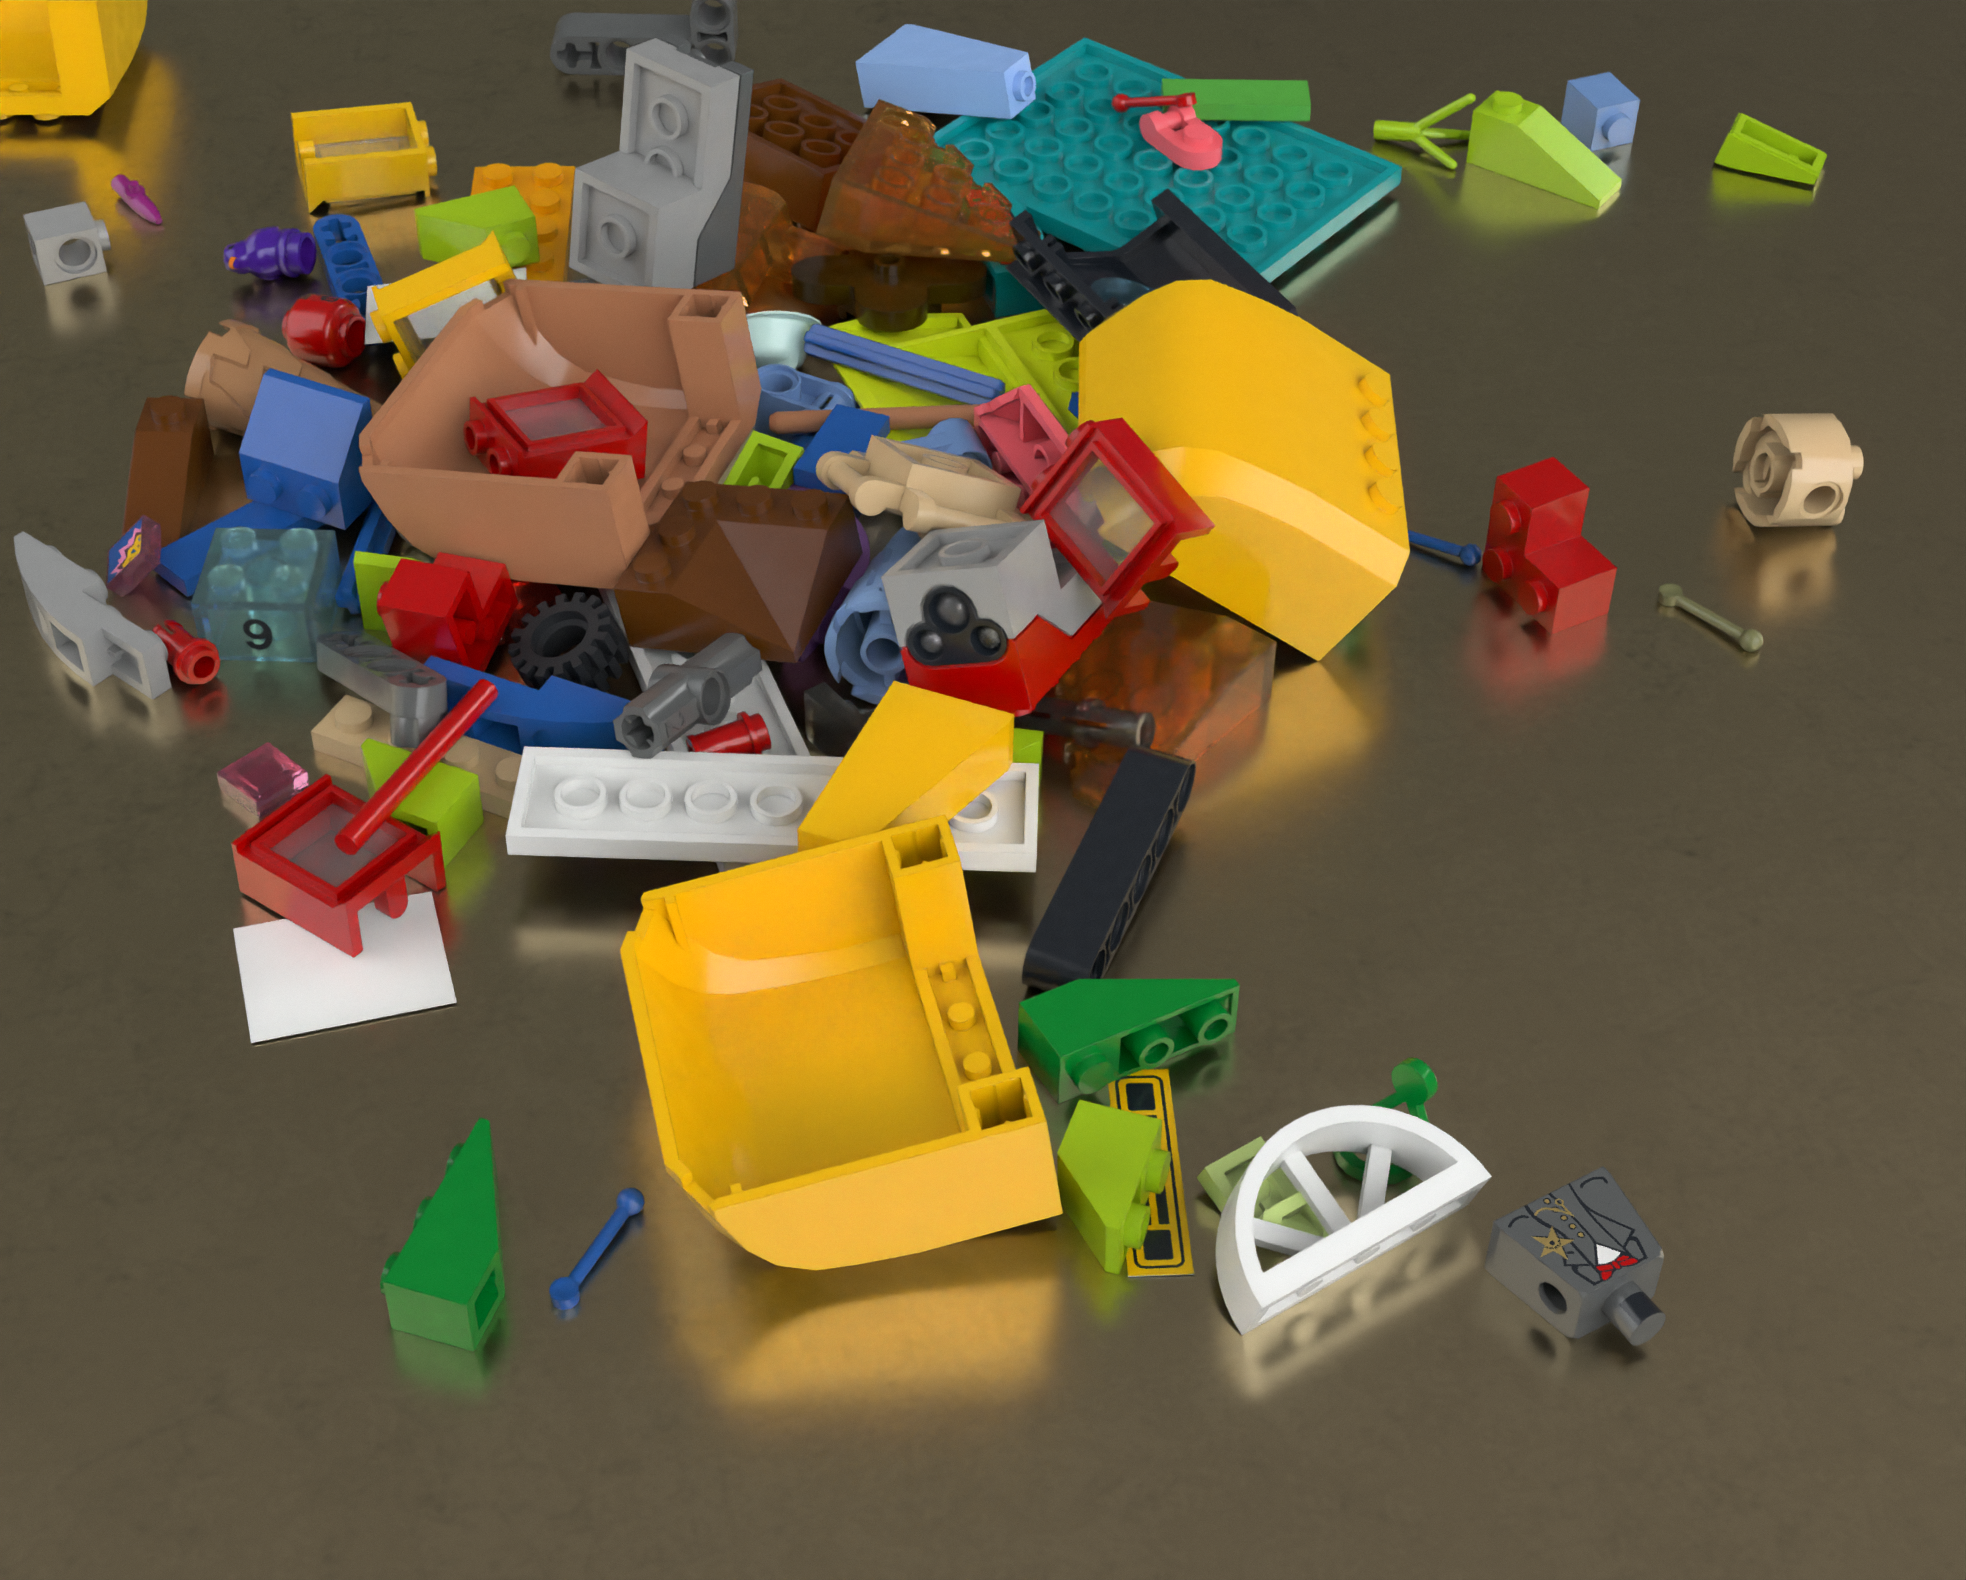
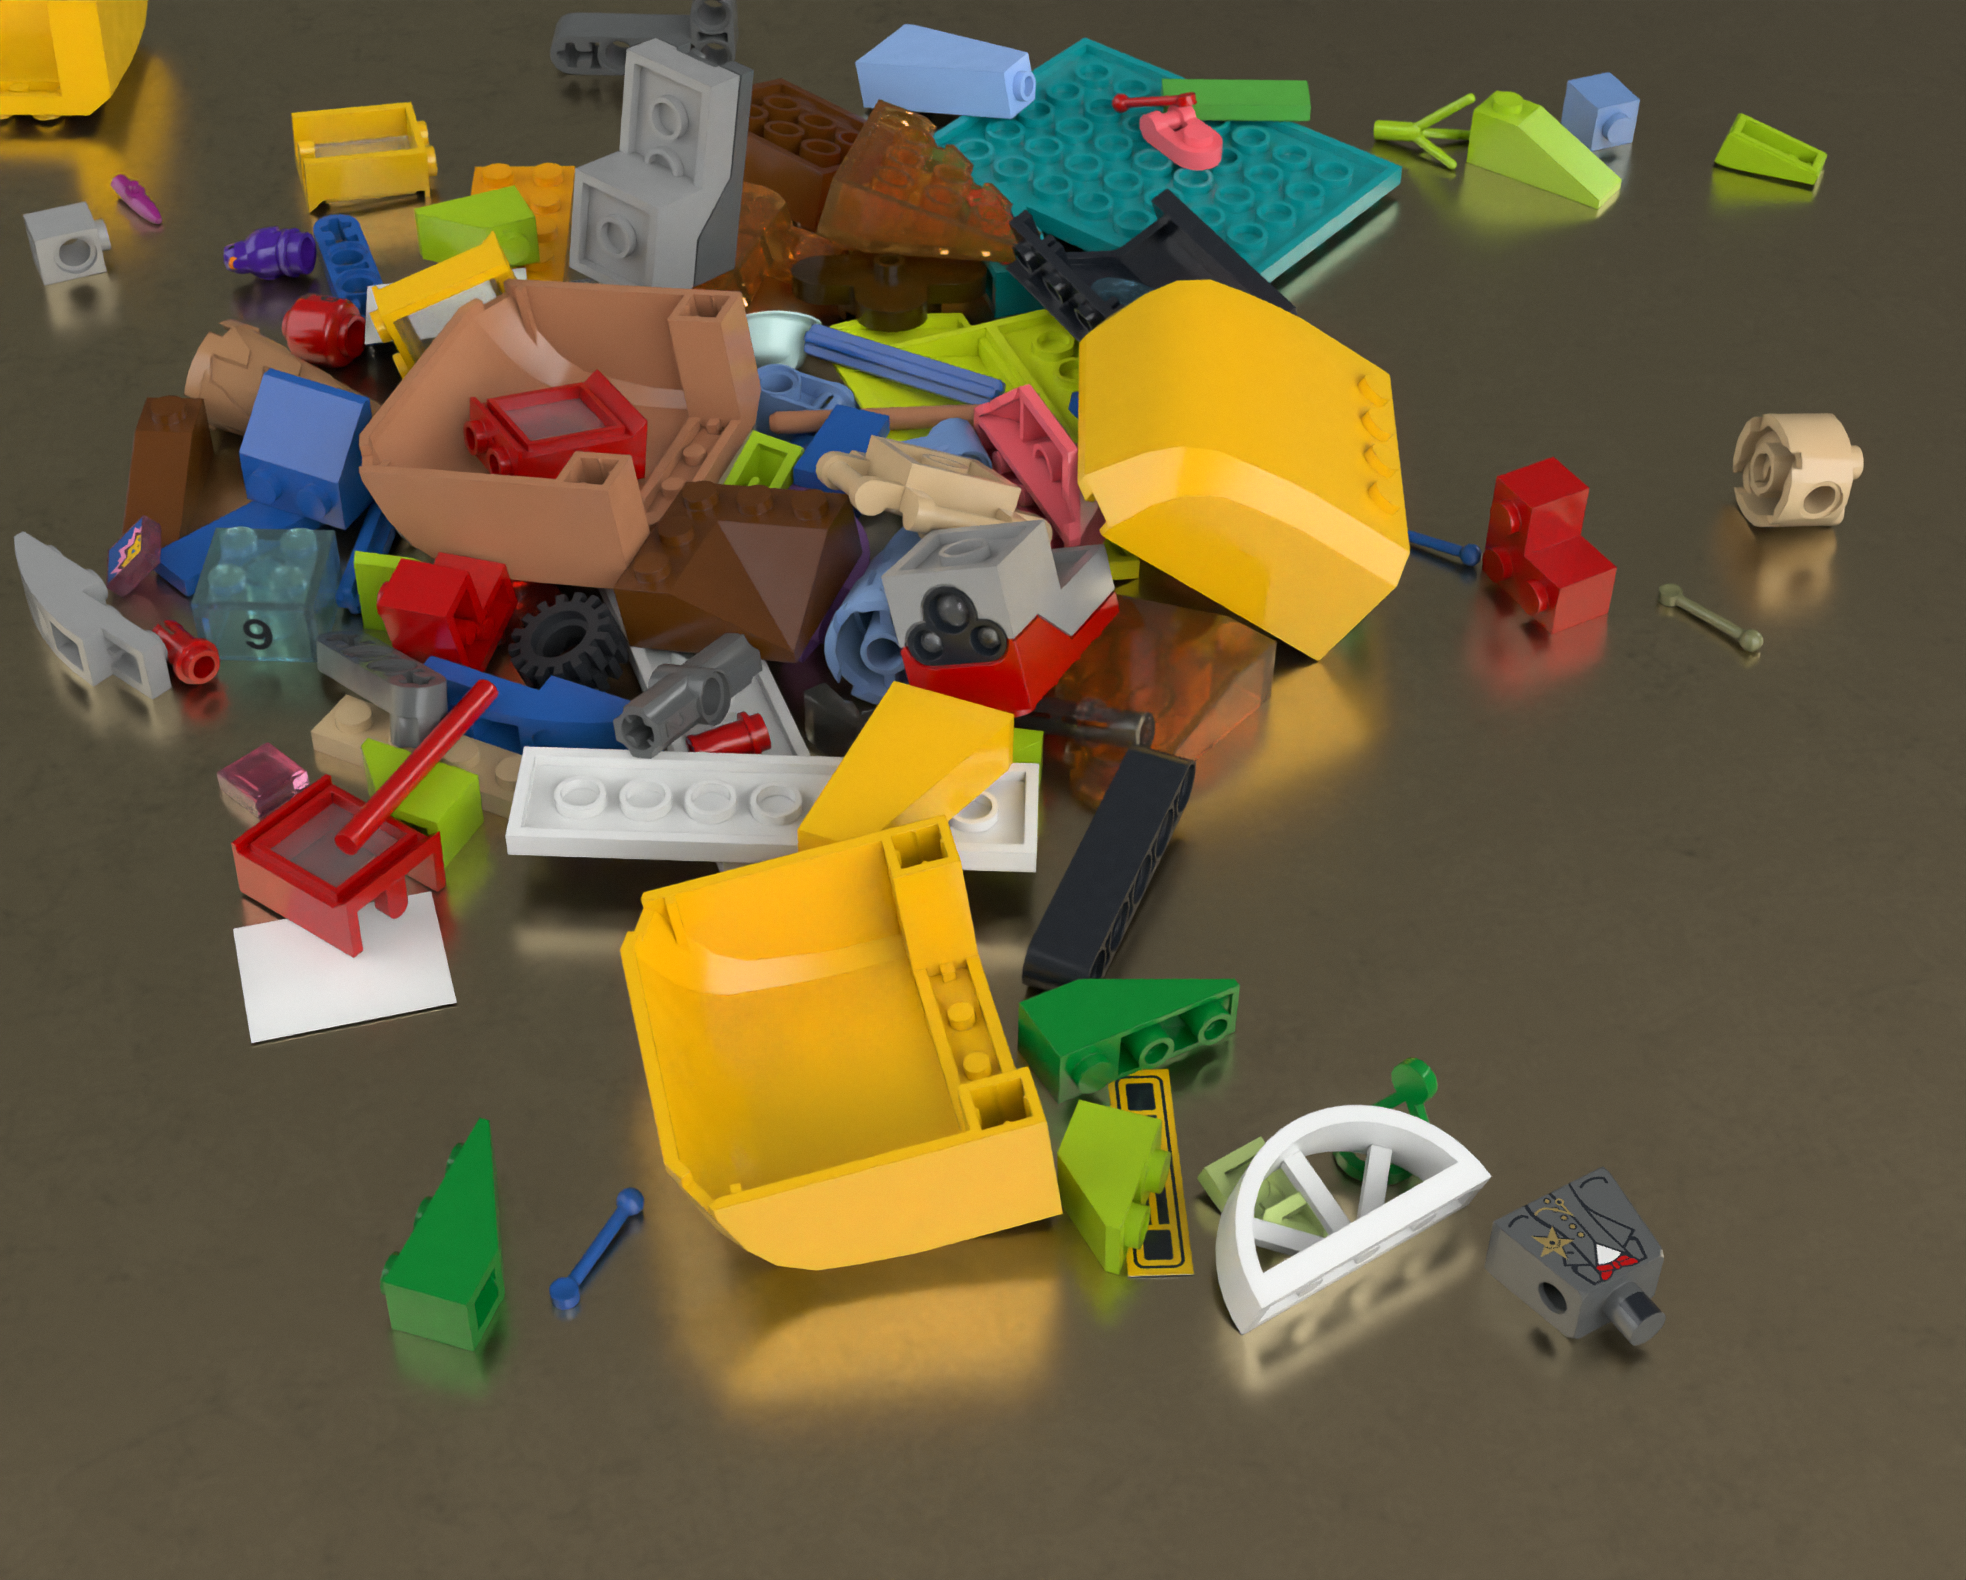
(1114, 513): red window -> none

